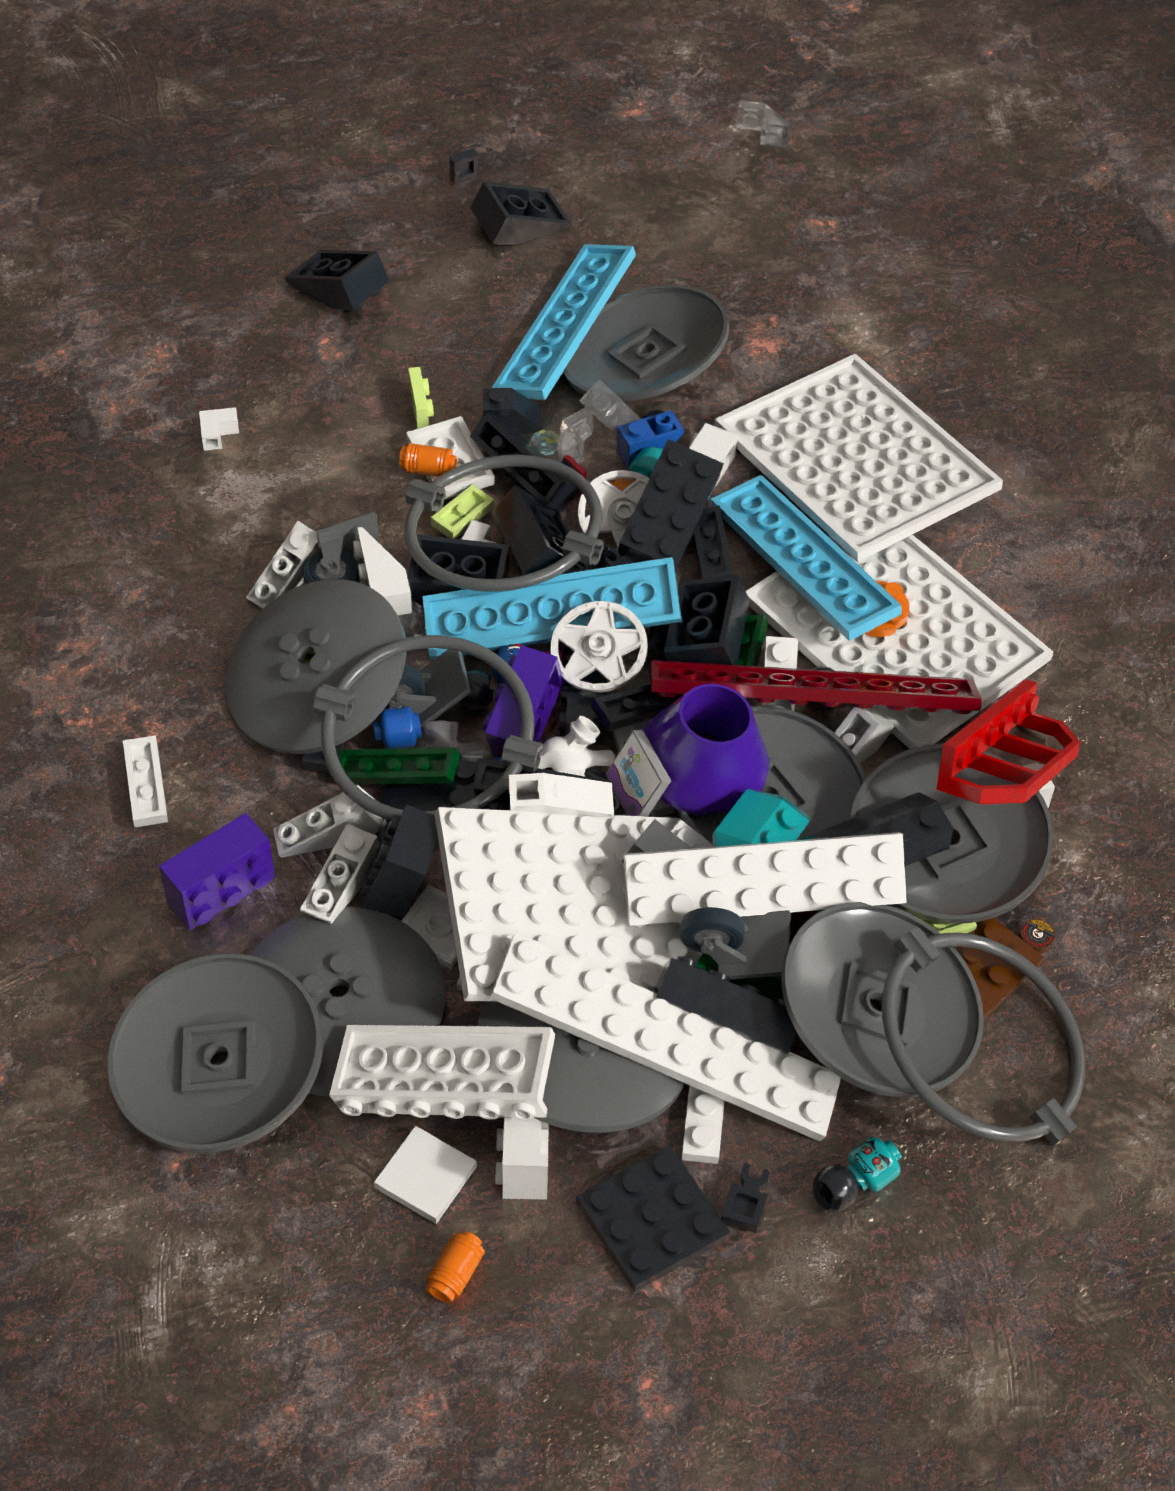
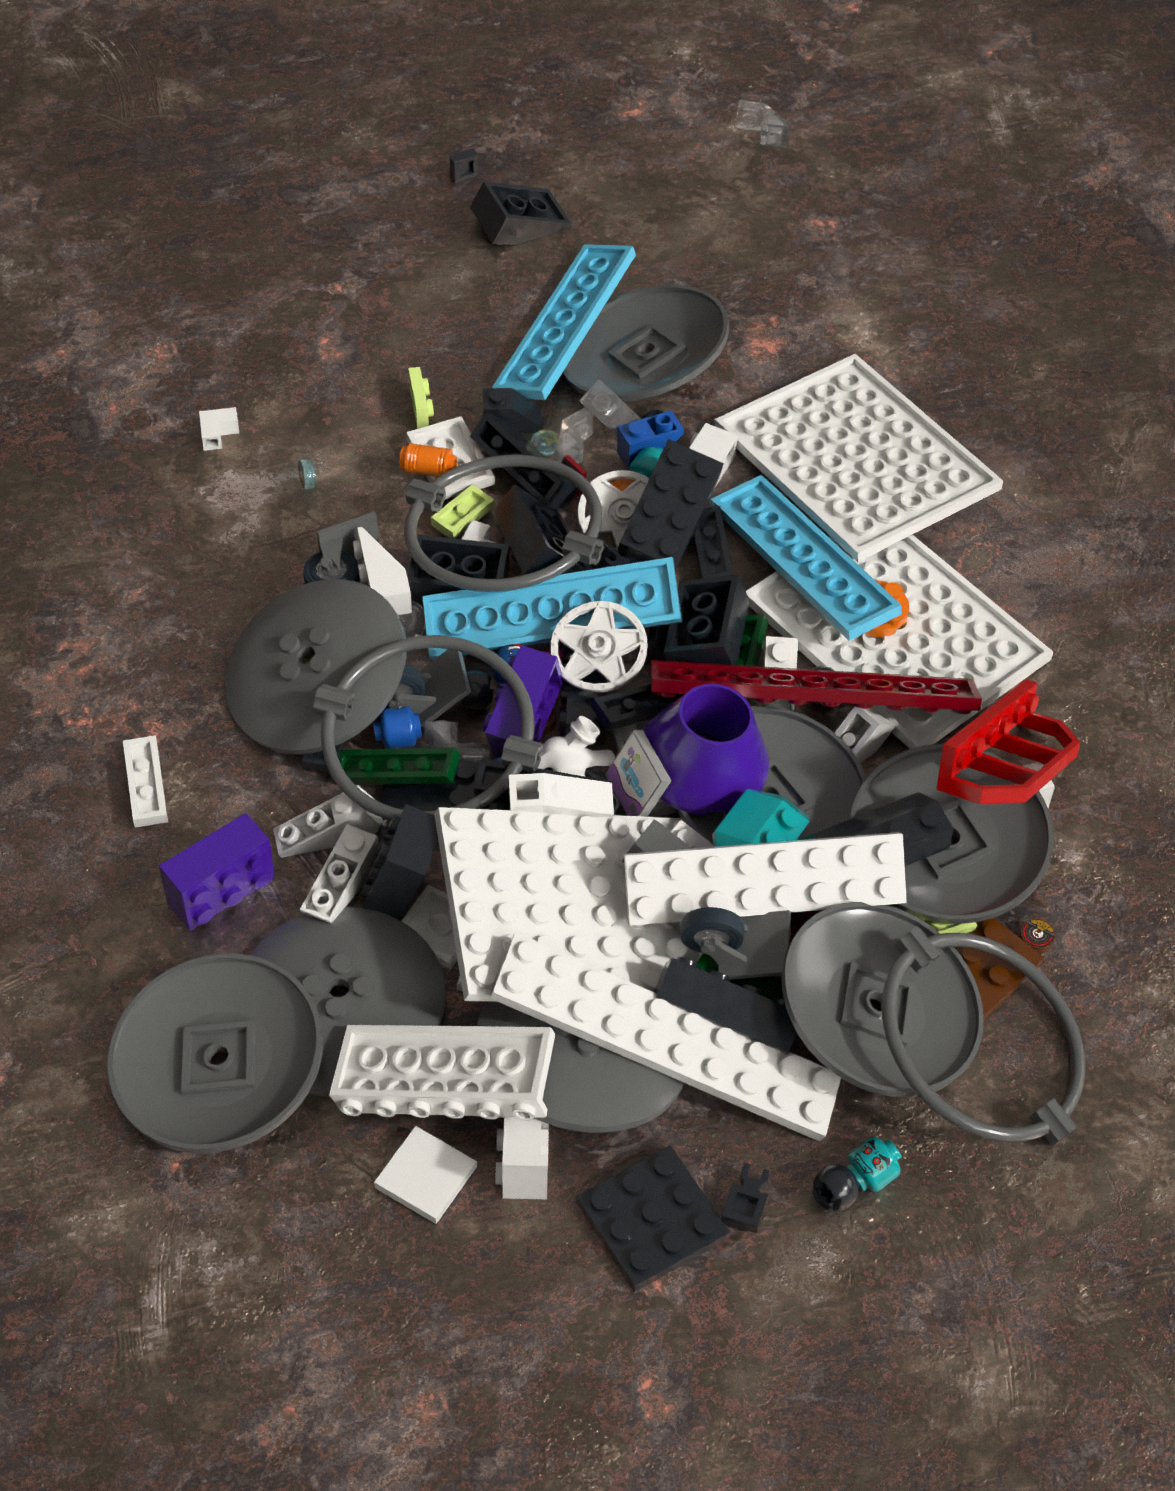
(286, 566): white slope -> none
(307, 474): none -> clear light blue tile
(340, 277): black slope -> none
(454, 1266): orange head -> none
(702, 1127): white plate -> none

